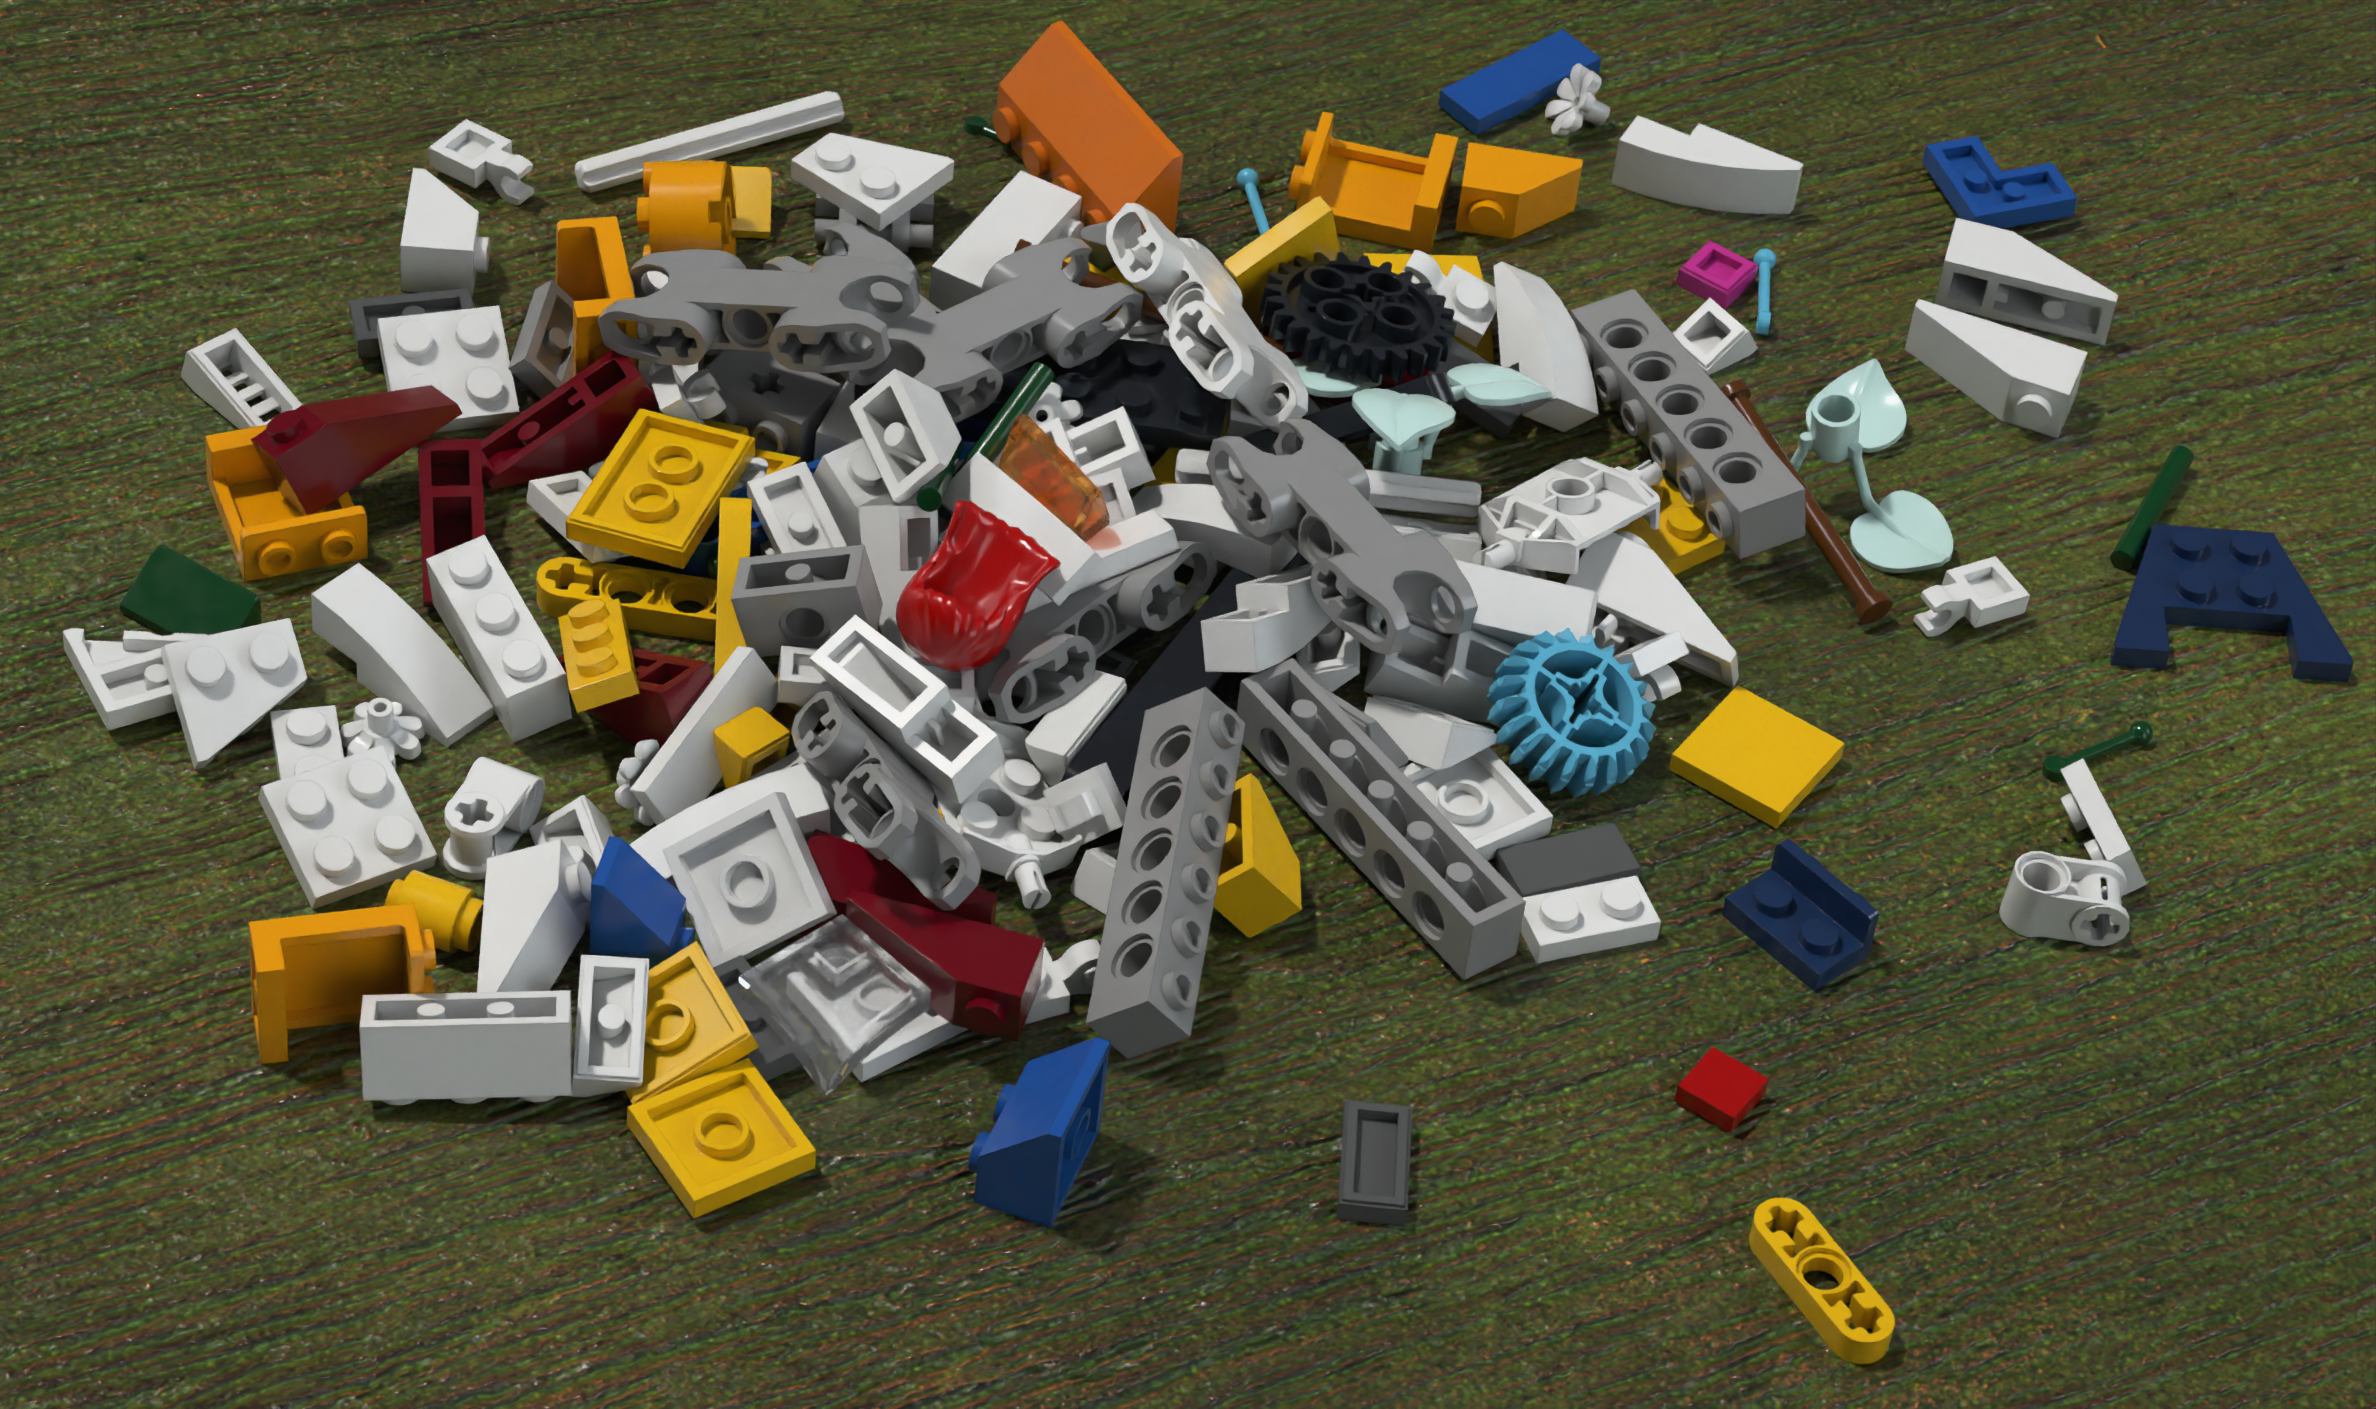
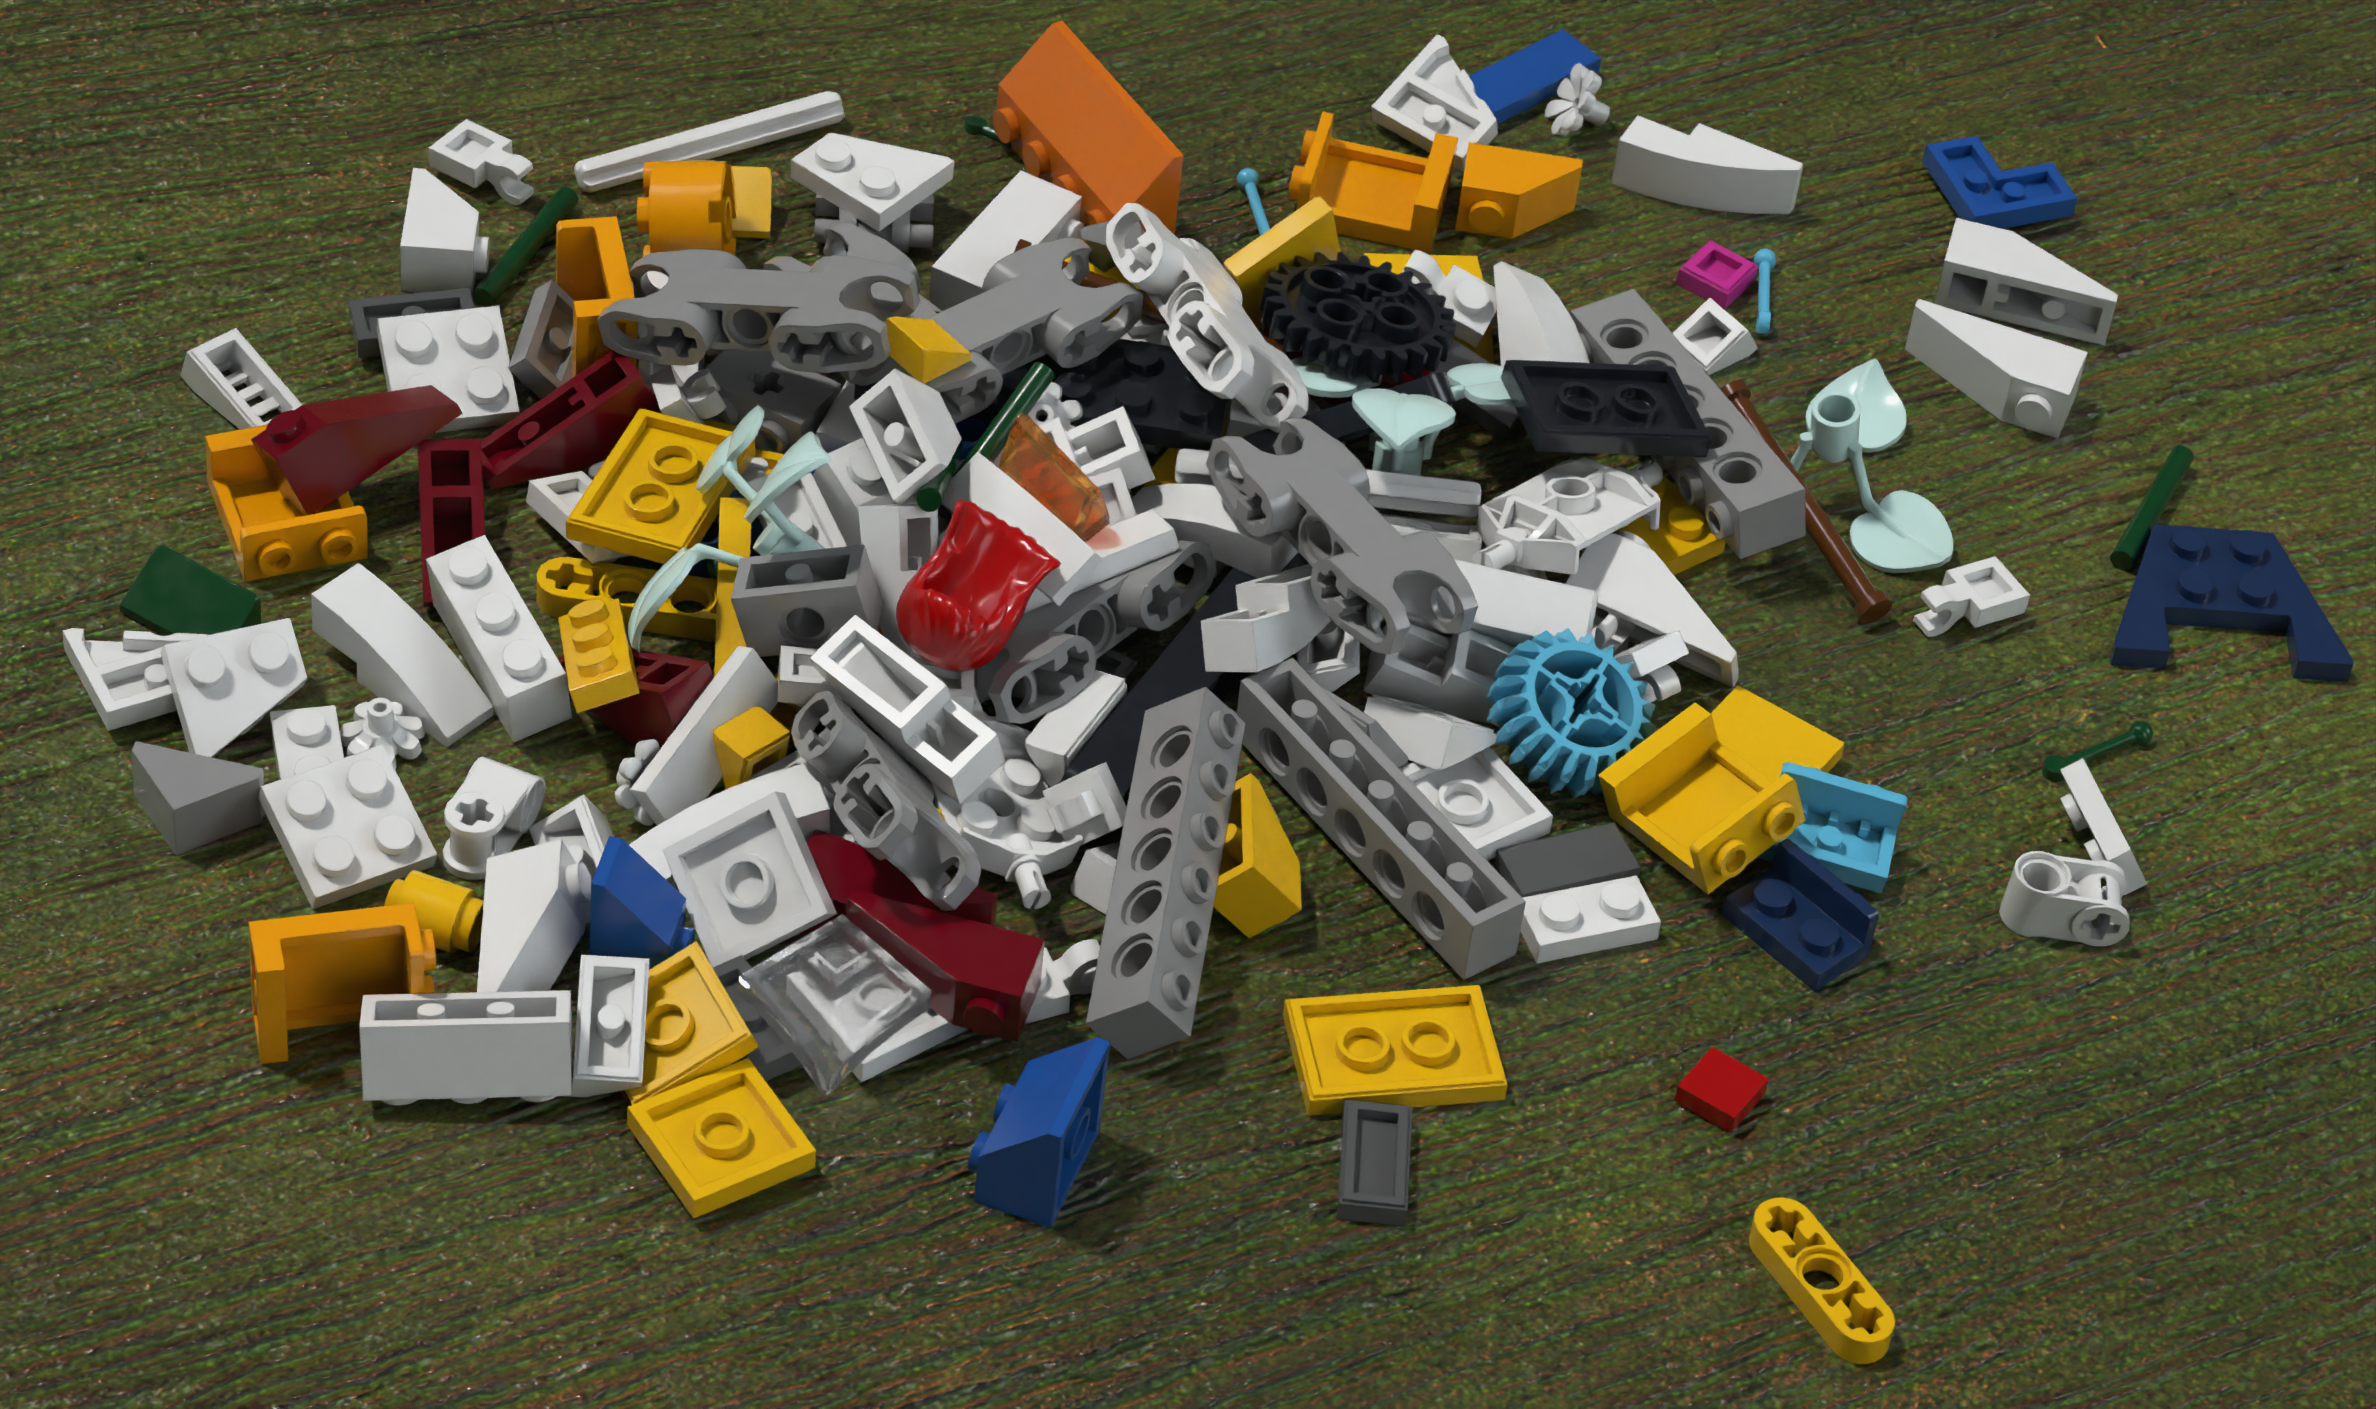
(195, 795): none -> light grey slope
(525, 247): none -> dark green bar
(777, 537): none -> light aqua plant
(924, 347): none -> yellow slope
(1394, 1049): none -> yellow tile
(1435, 99): none -> white wing
(1605, 408): none -> black tile
(1699, 800): none -> yellow panel
(1846, 825): none -> medium azure bracket

